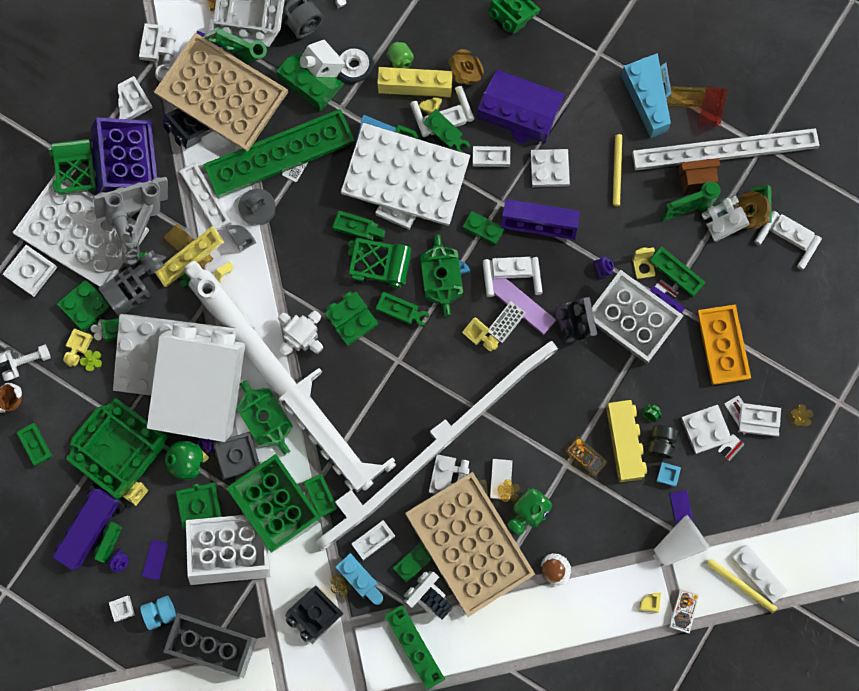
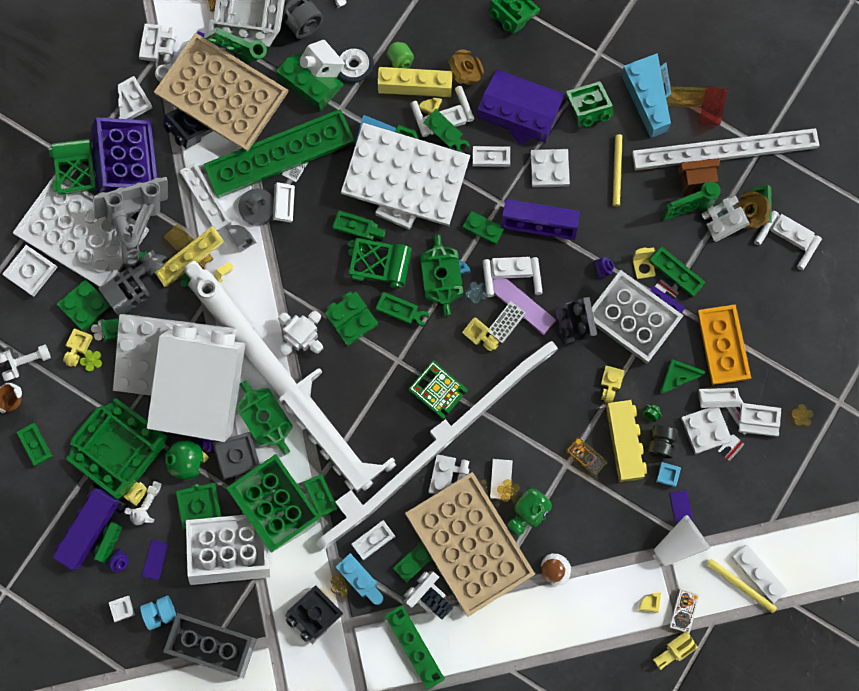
(139, 515): none -> white piece
(283, 202): none -> white tile
(440, 392): none -> green container
(477, 292): none -> clear light blue plant
(590, 104): none -> green plate
(612, 379): none -> light yellow plate
(676, 650): none -> light yellow arm
(679, 374): none -> green tile
(719, 397): none -> white tile

